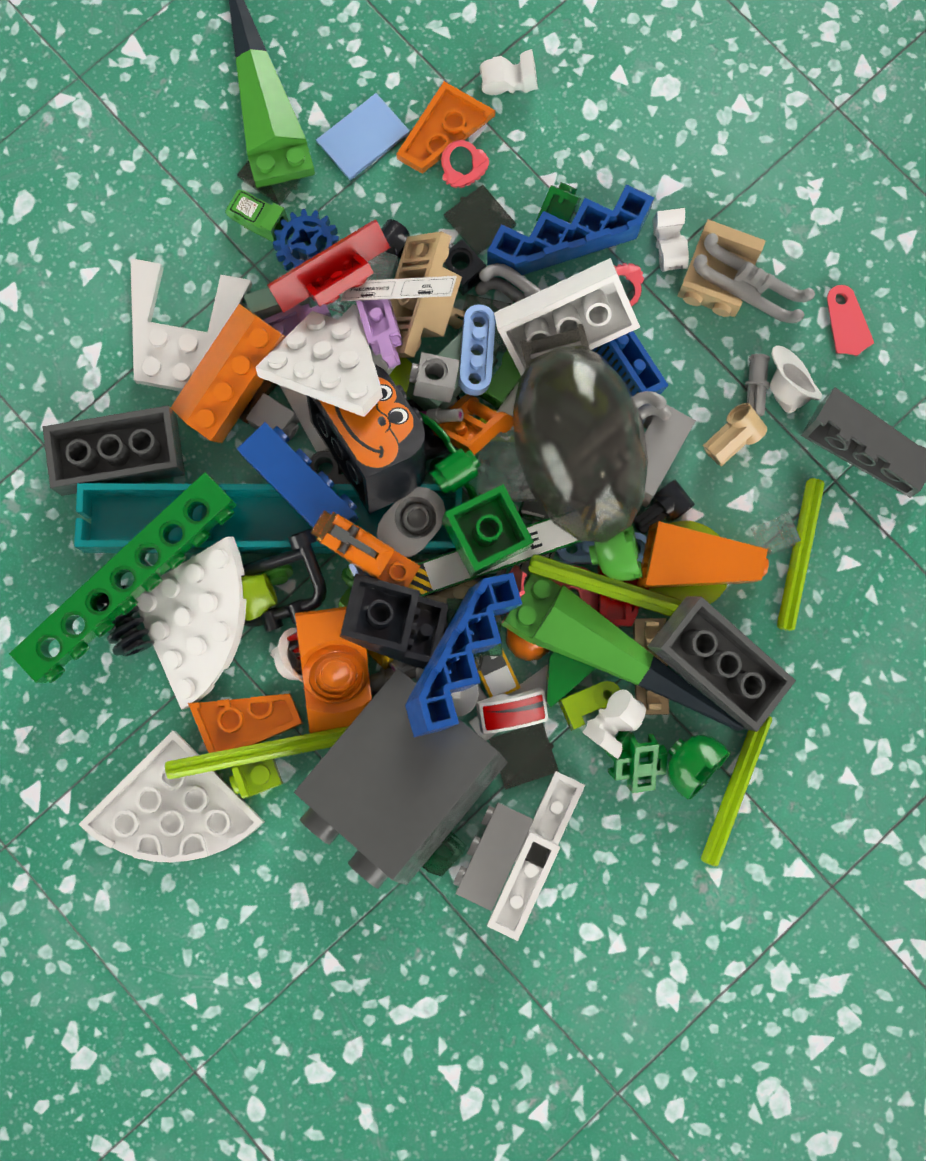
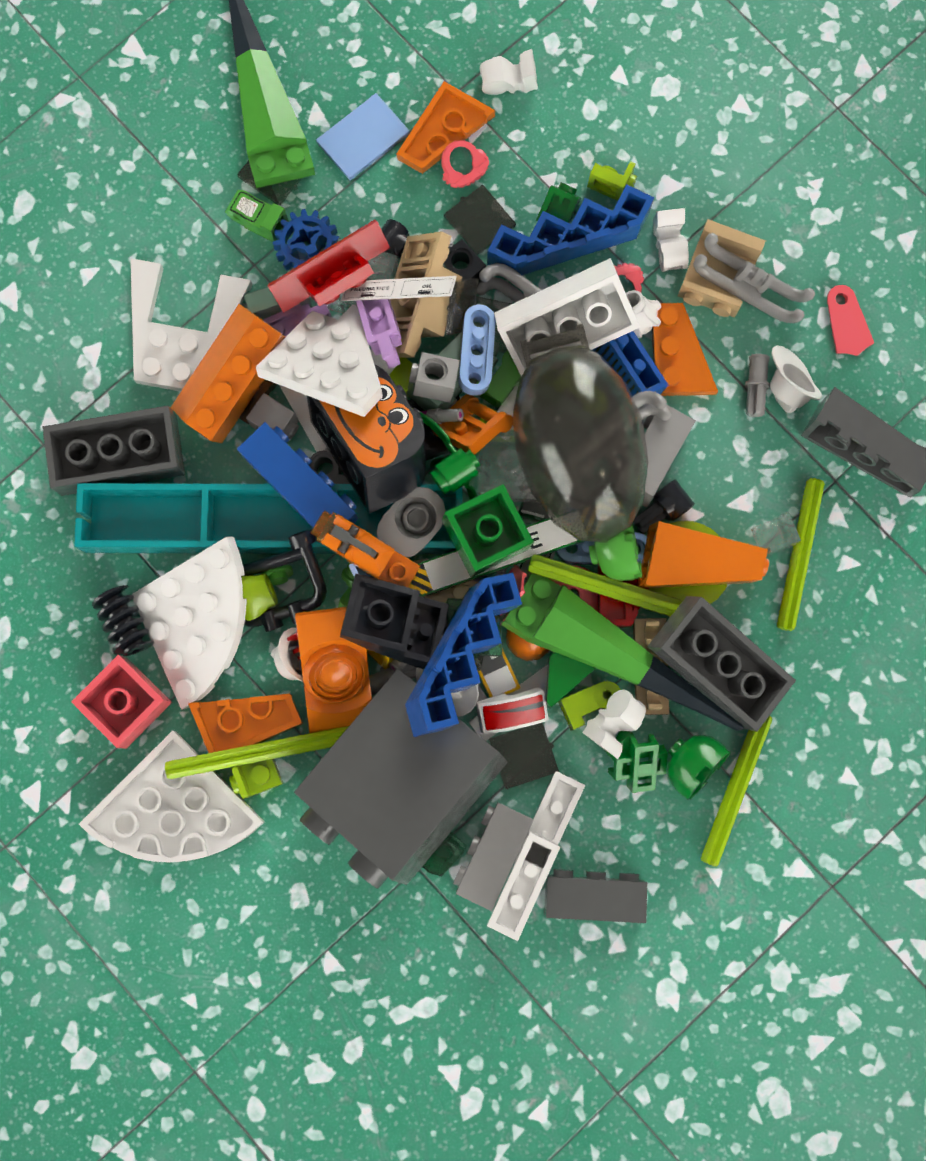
(33, 651): green brick -> none
(121, 702): none -> coral brick
(462, 298): none -> clear smoke piece
(596, 897): none -> dark grey brick
(609, 182): none -> lime bracket
(645, 312): none -> white rock
(680, 354): none -> orange wing
(741, 429): tan piece -> none

